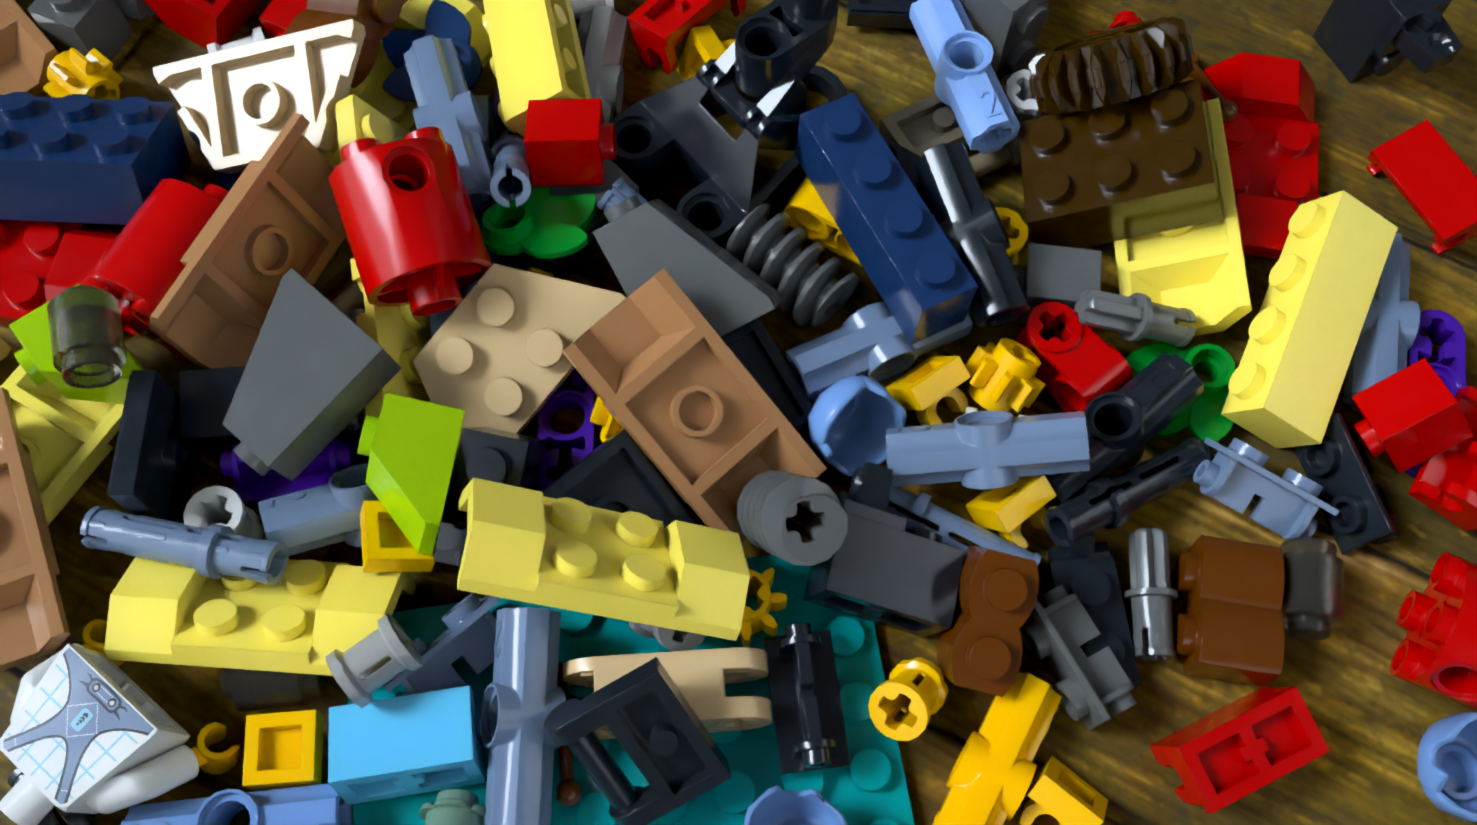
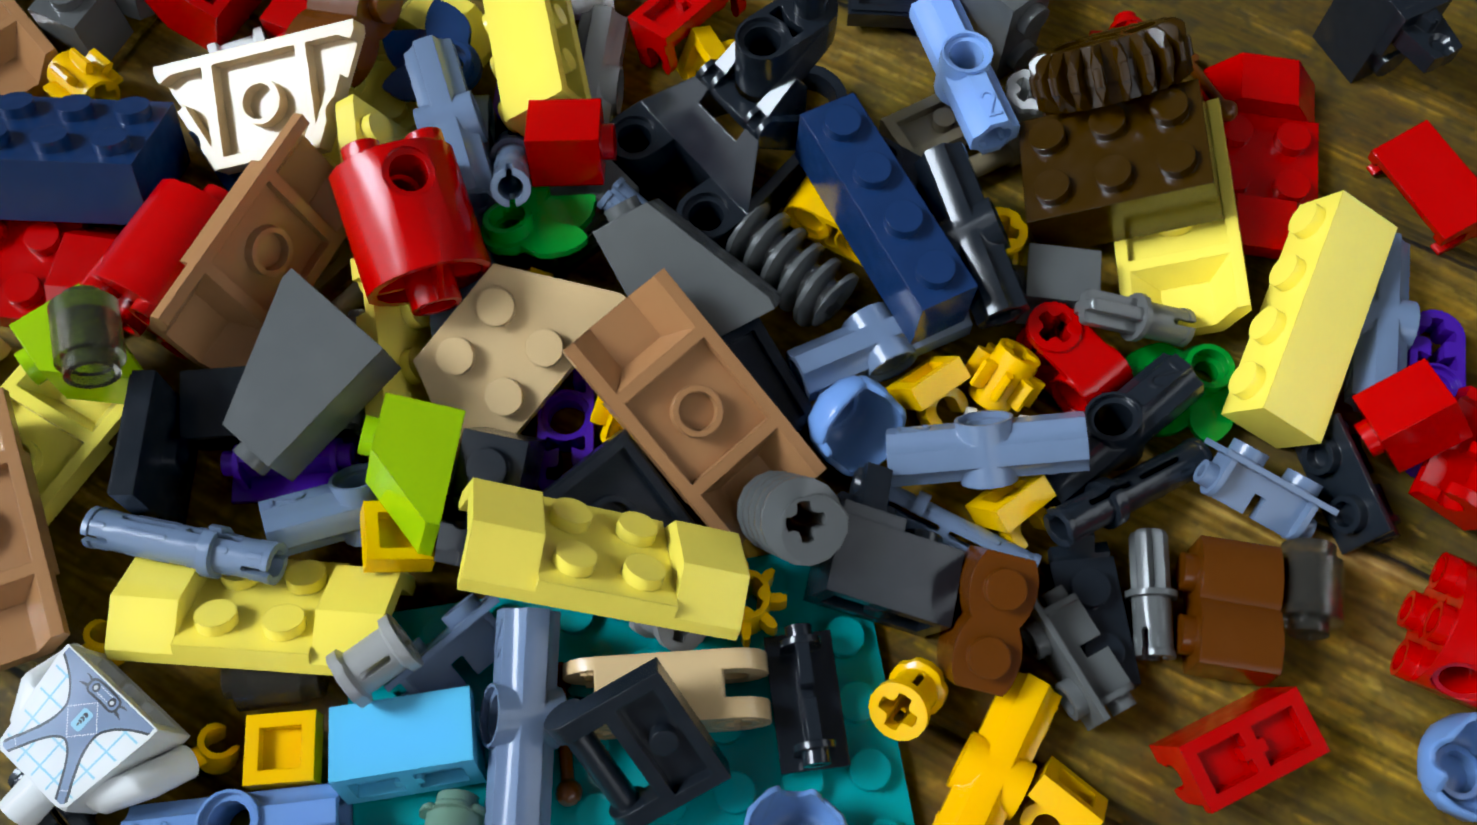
(221, 506): white bush -> none

